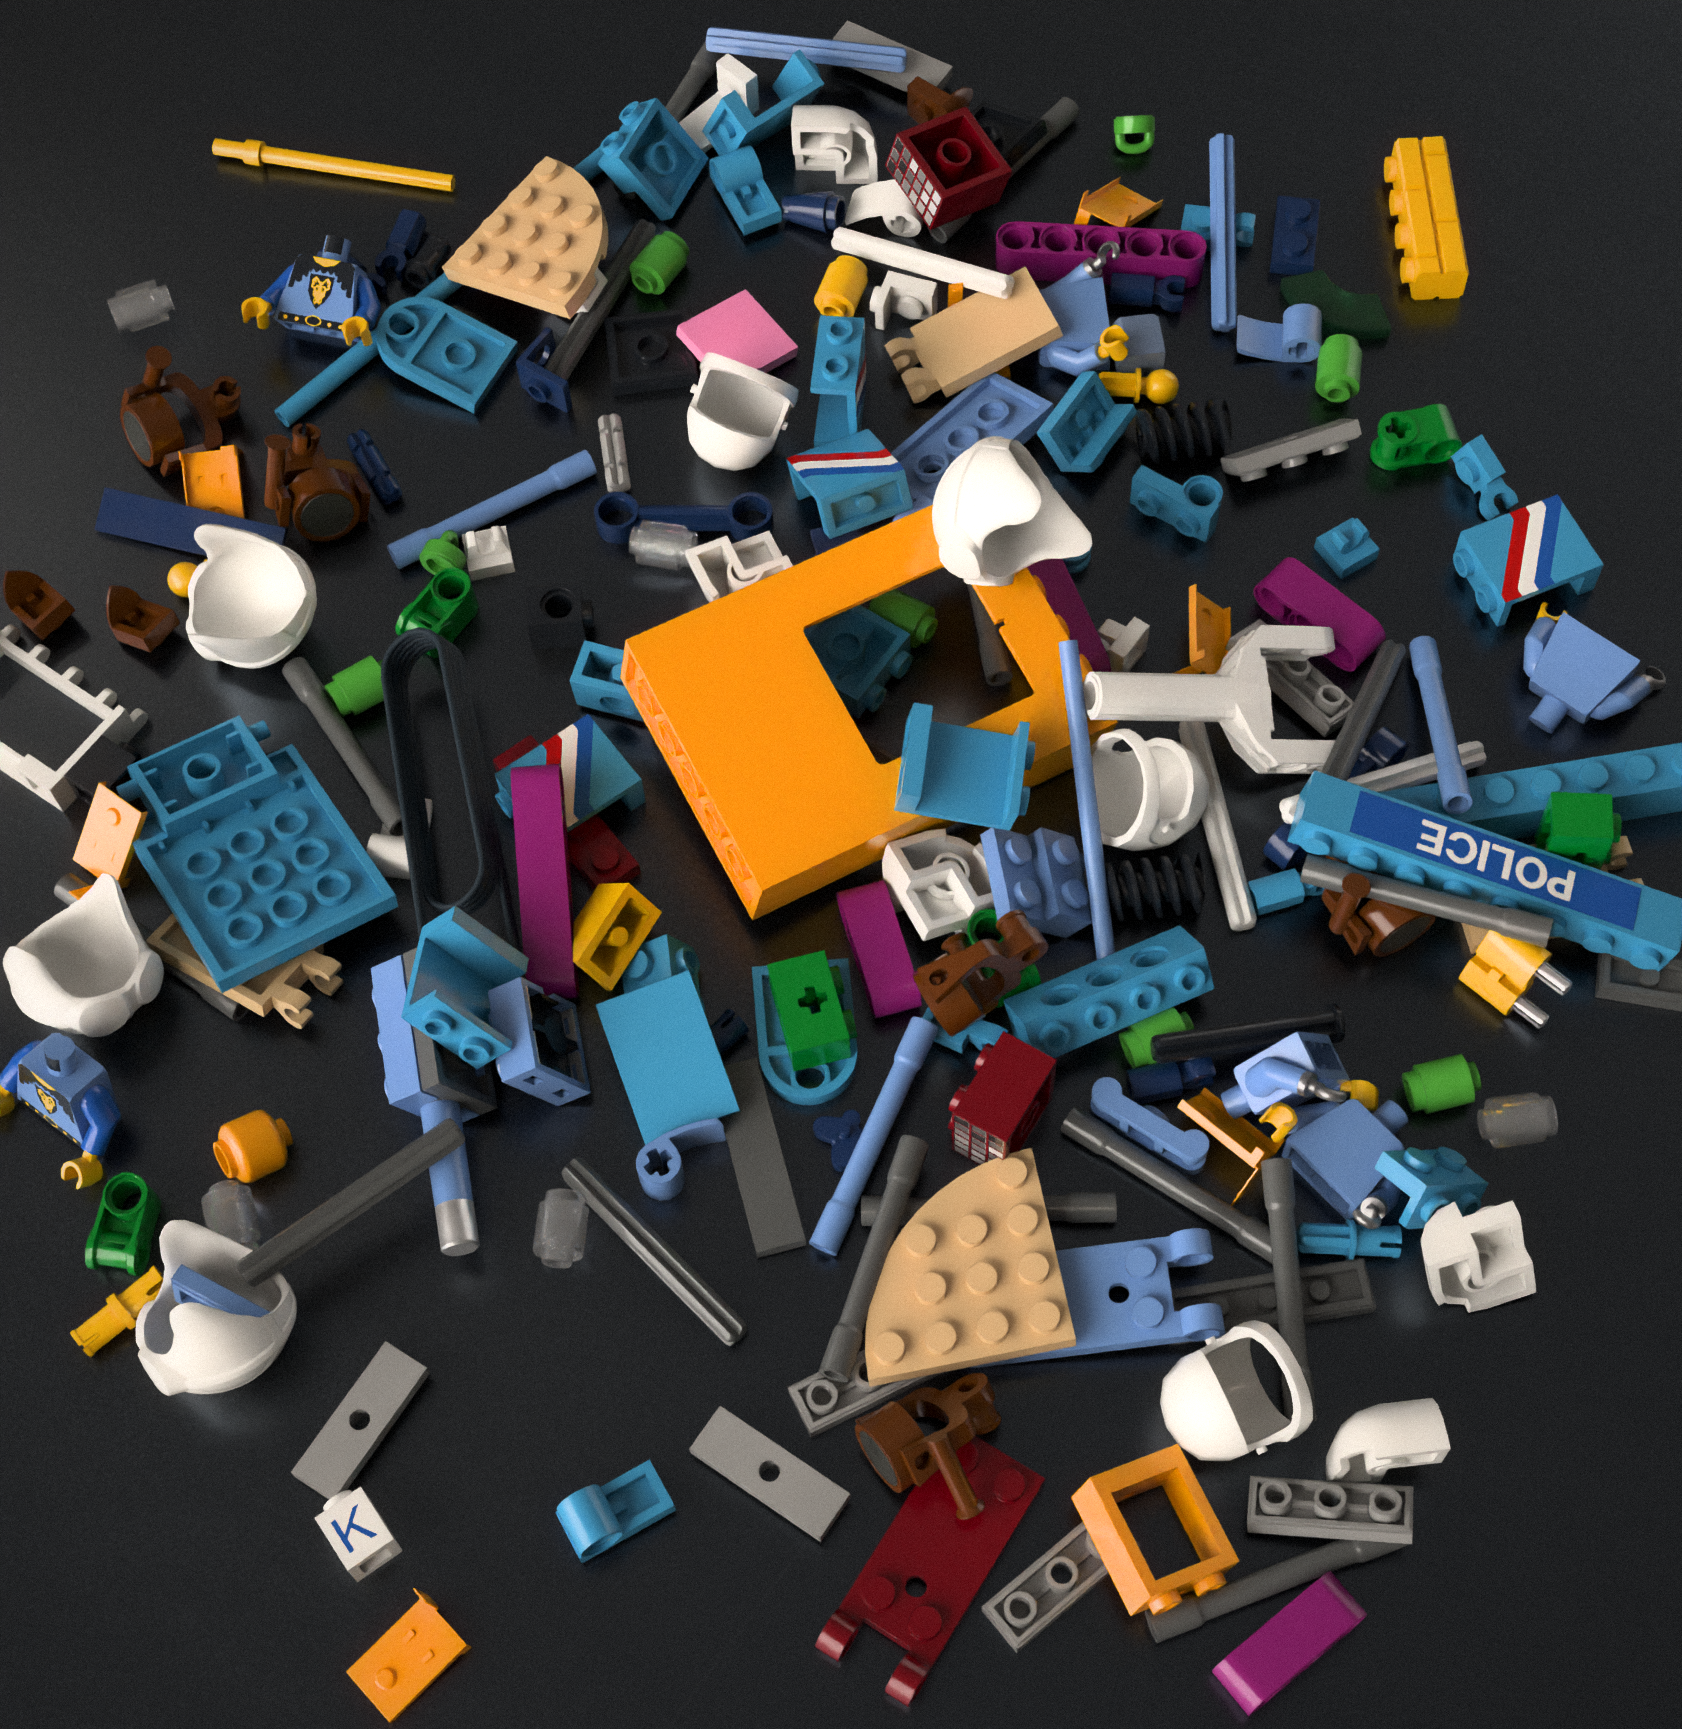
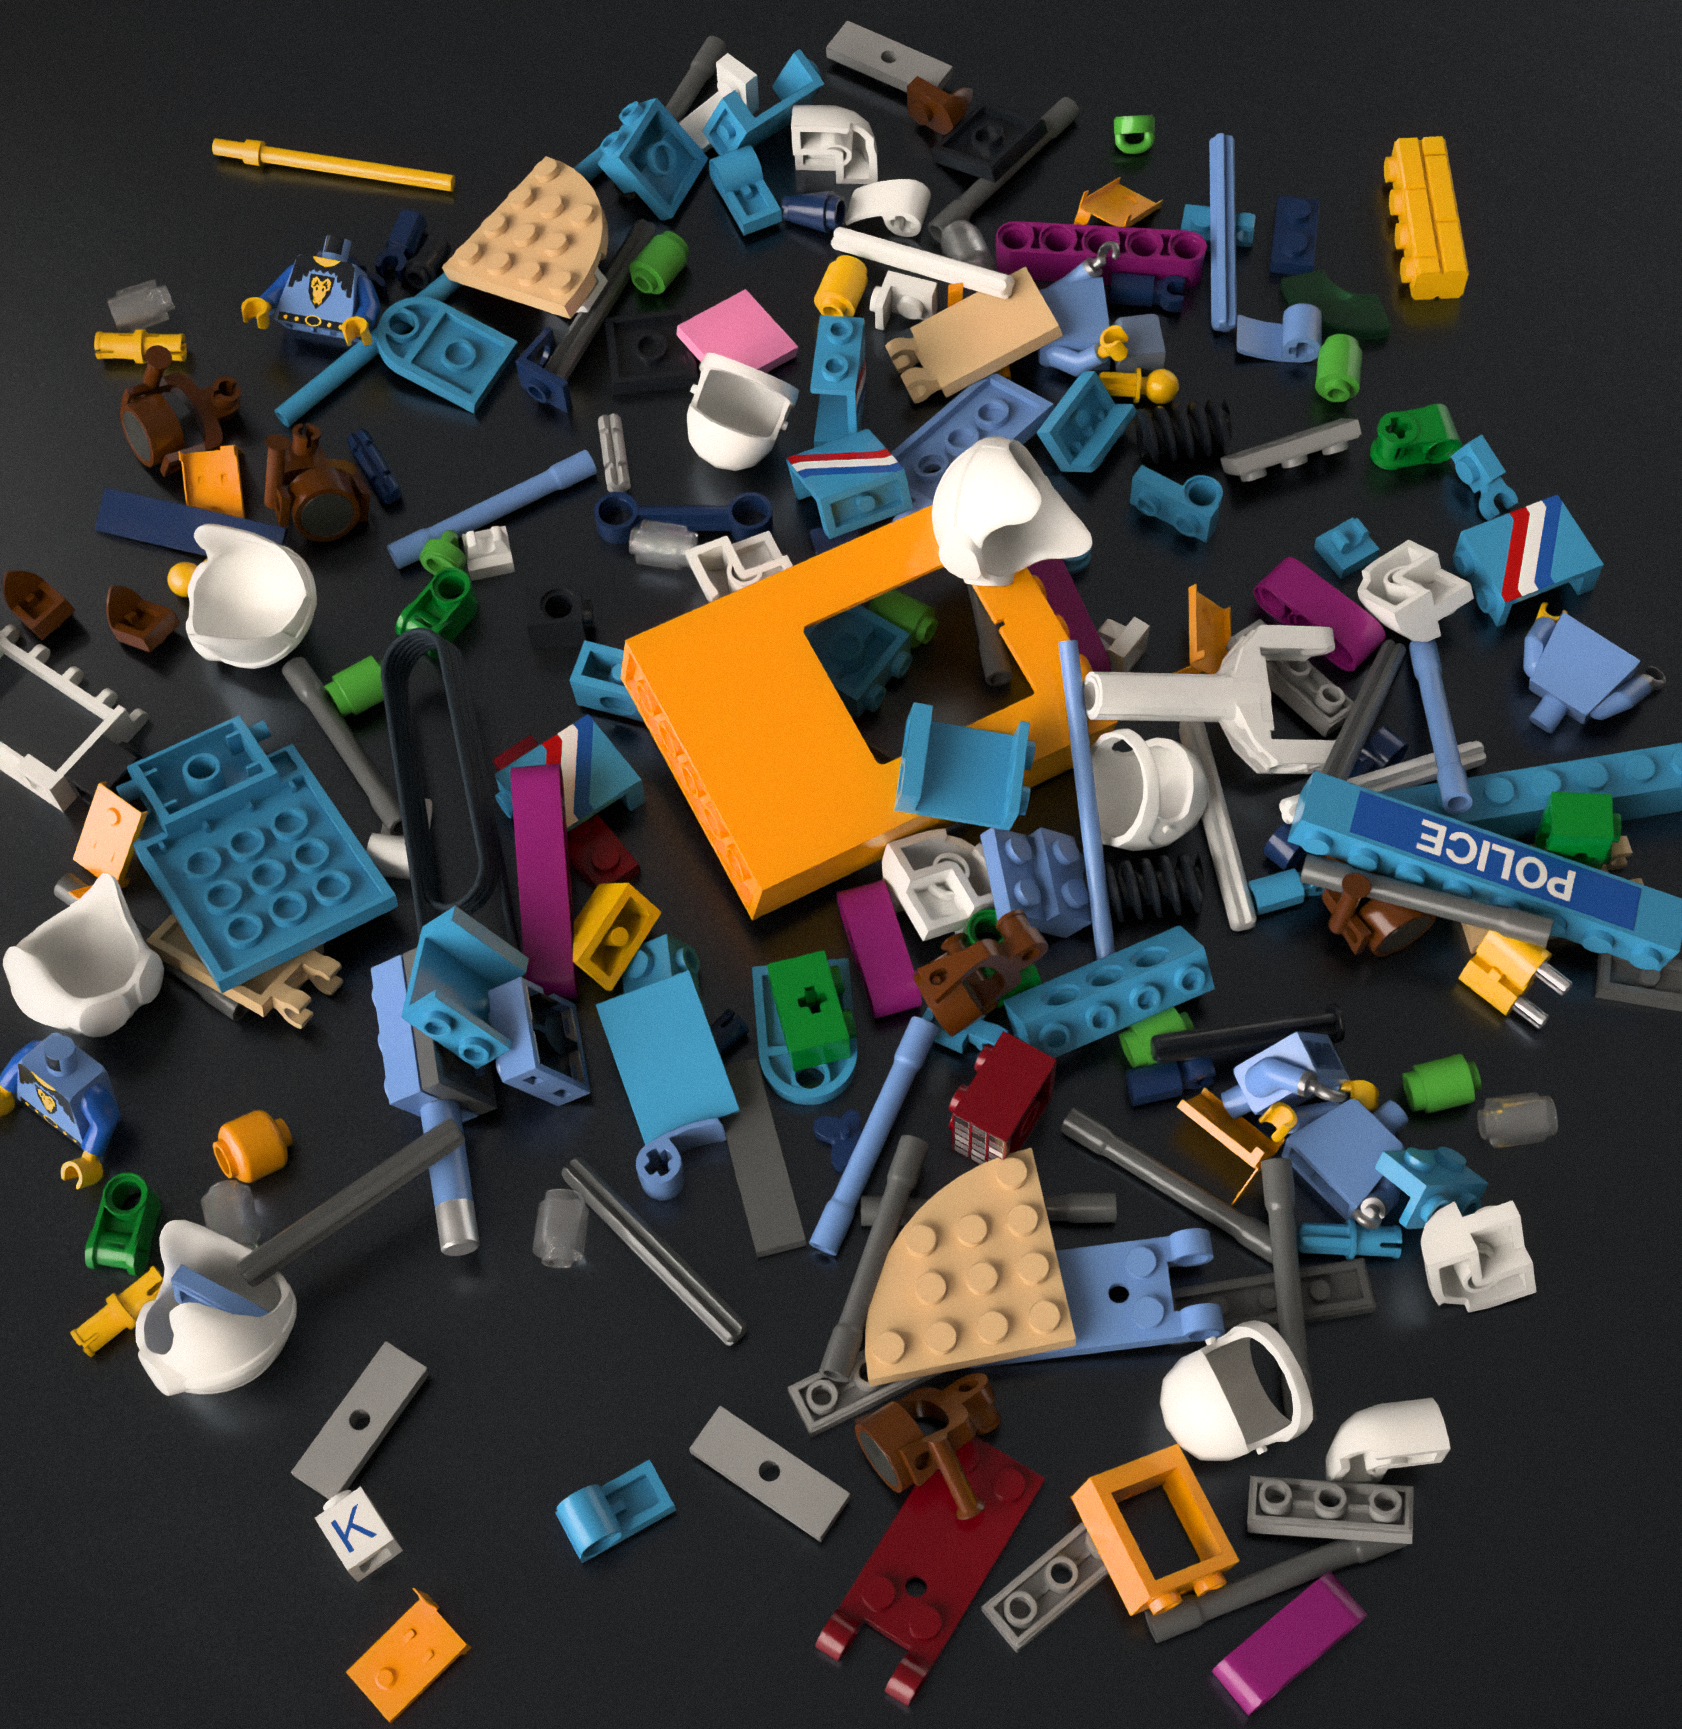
(136, 344): none -> yellow pin
(816, 49): medium blue axle -> none
(948, 167): dark red brick -> none
(965, 243): none -> clear brick
(1148, 1128): medium blue plate -> none
(1411, 591): none -> white brick

